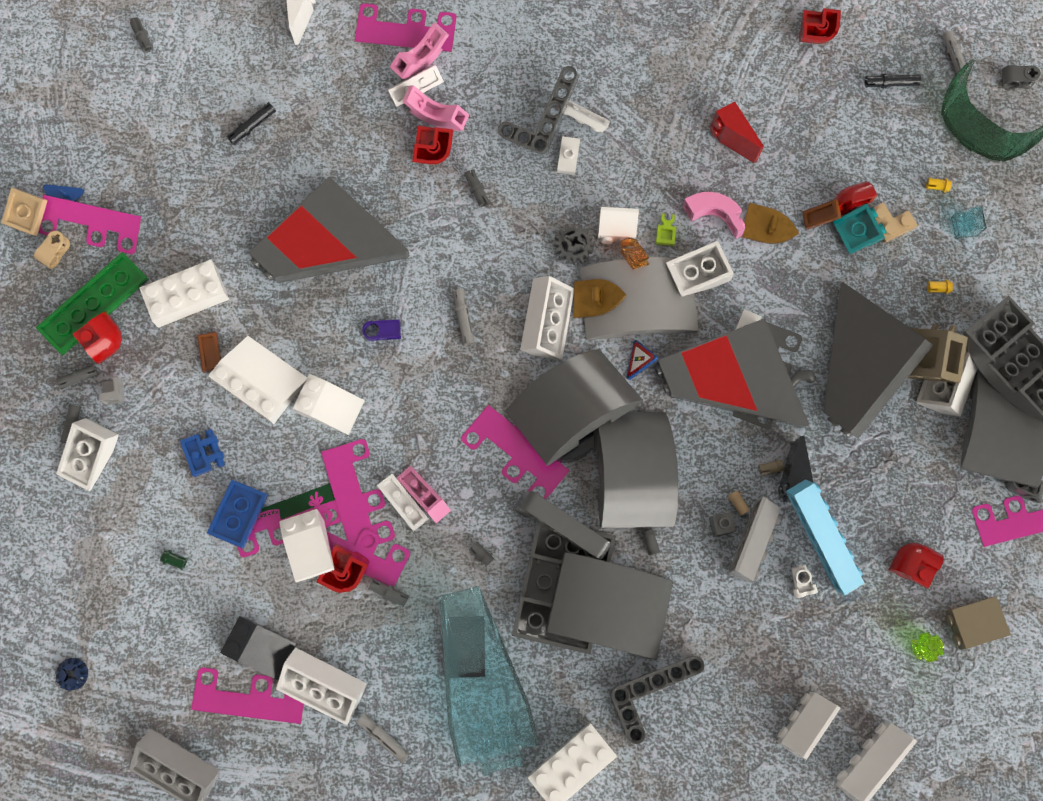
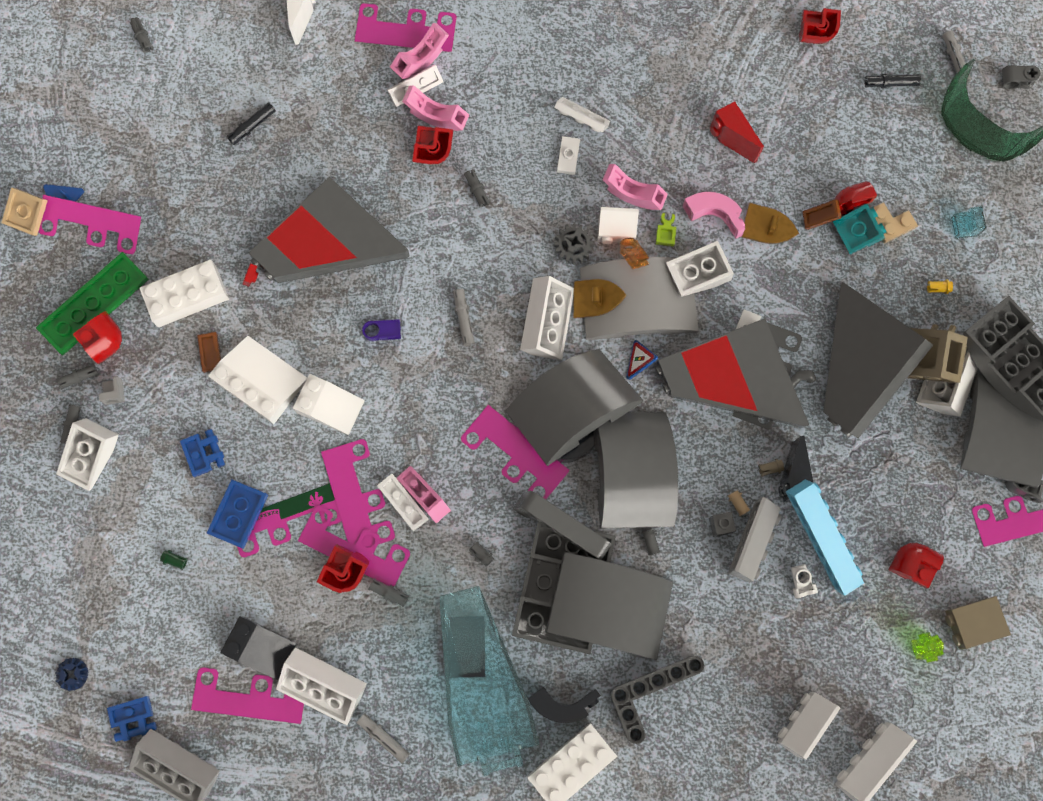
(50, 251): tan piece -> none
(130, 712): none -> blue plate
(251, 275): none -> red plate
(307, 545): white slope -> none
(547, 117): dark grey beam -> none
(562, 713): none -> black arch
(633, 192): none -> bright pink arch
(938, 184): yellow pin -> none

